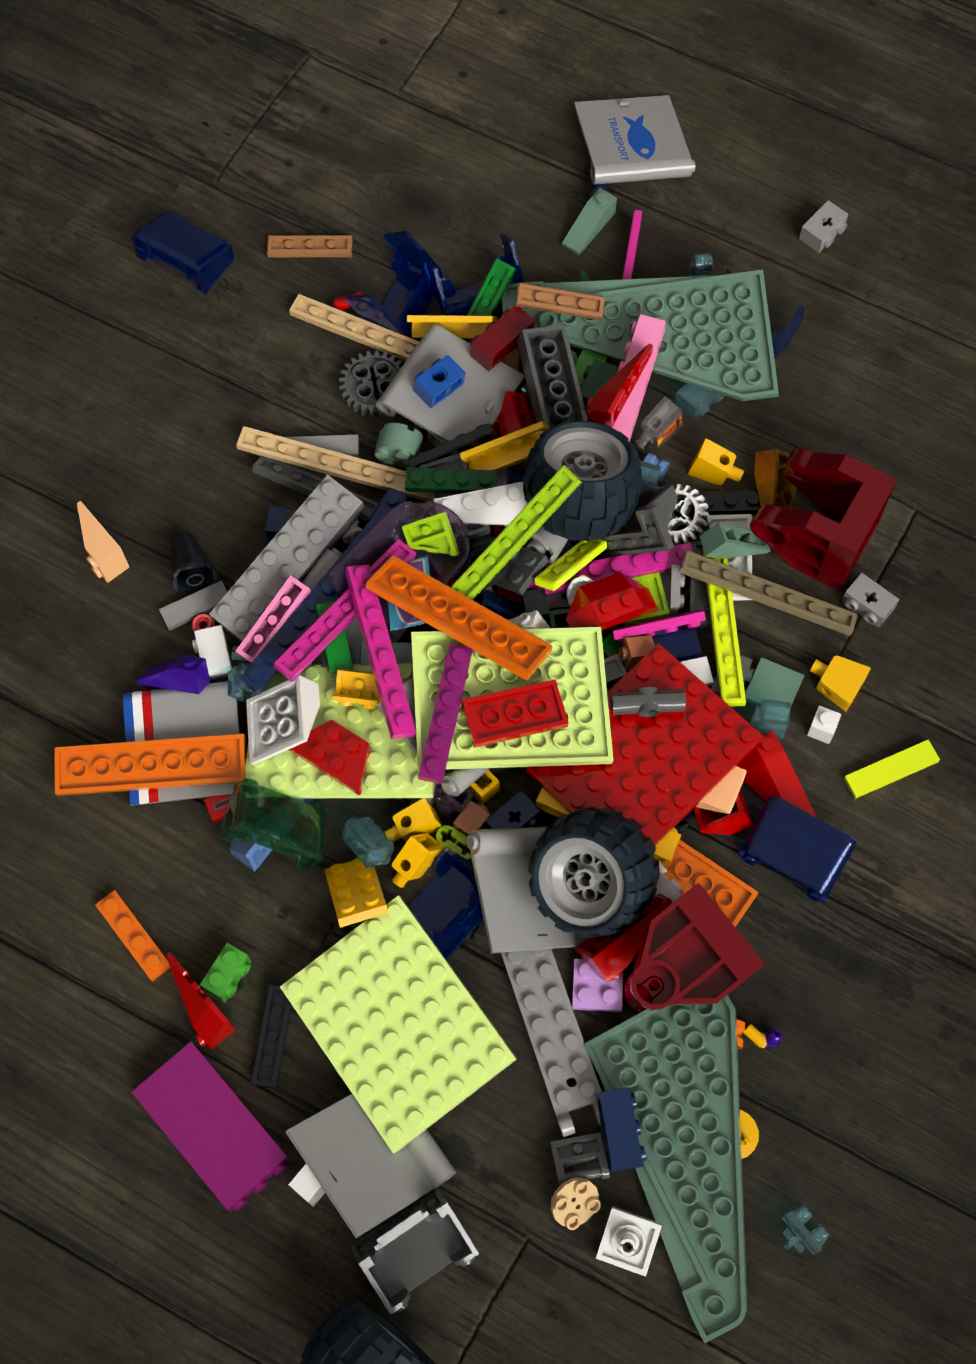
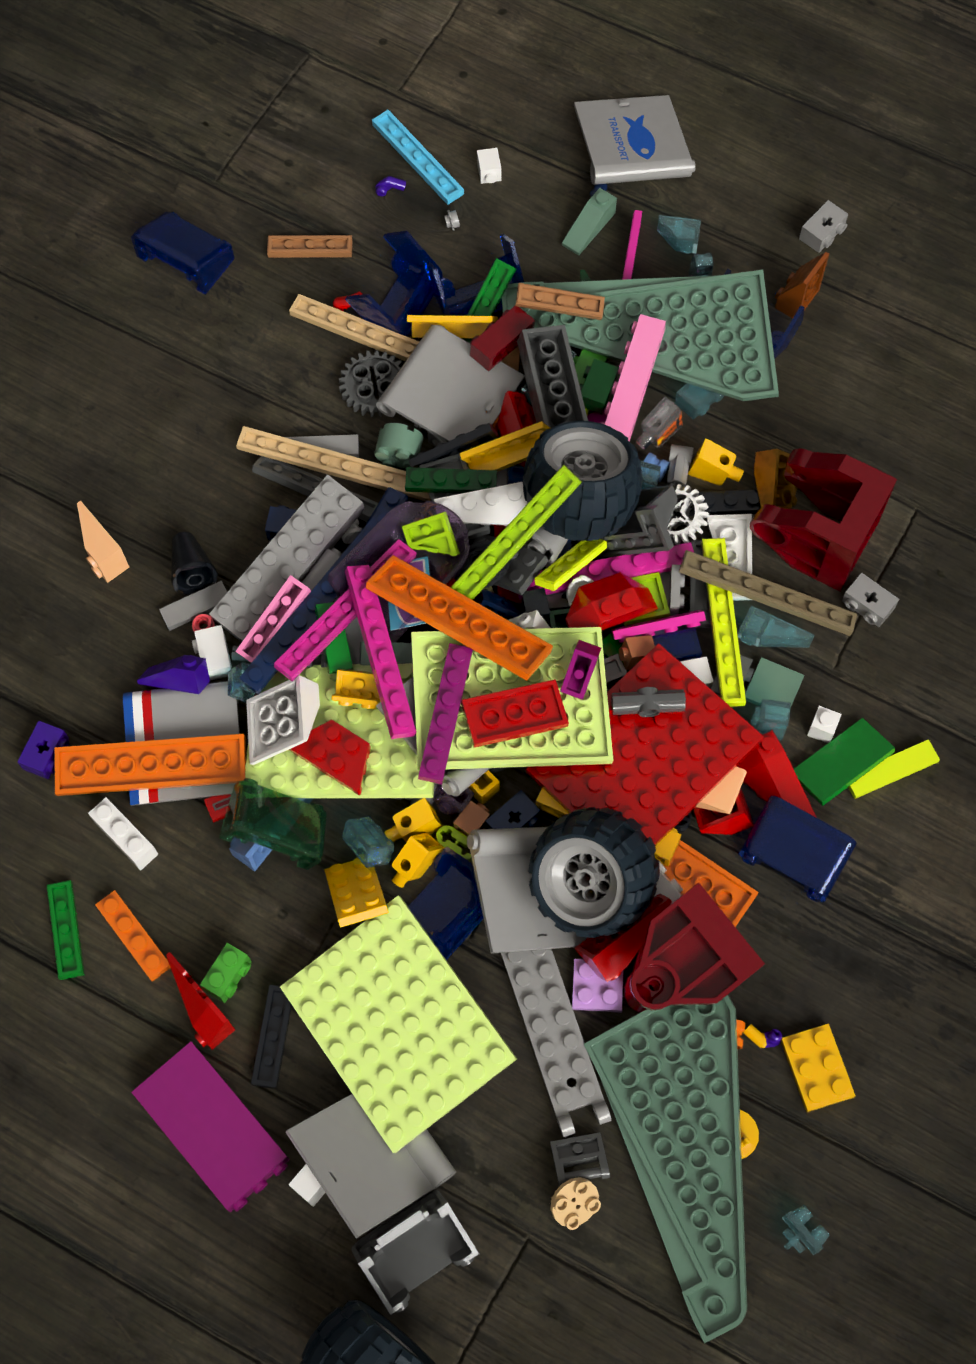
(42, 738): none -> dark purple brick
(65, 930): none -> green tile
(123, 833): none -> white brick
(388, 183): none -> dark purple arm
(418, 157): none -> medium azure plate
(433, 391): blue brick -> none
(452, 220): none -> light grey plate
(489, 165): none -> white brick
(580, 669): none -> magenta slope
(613, 396): red wedge -> none
(620, 1130): dark blue brick -> none
(629, 1241): white plate -> none
(680, 233): none -> clear light blue slope
(680, 461): none -> light grey piece
(731, 541): sand green slope -> none
(769, 631): none -> clear light blue slope
(802, 286): none -> dark orange slope
(817, 1068): none -> yellow plate
(840, 680): yellow torso -> none
(843, 761): none -> green tile

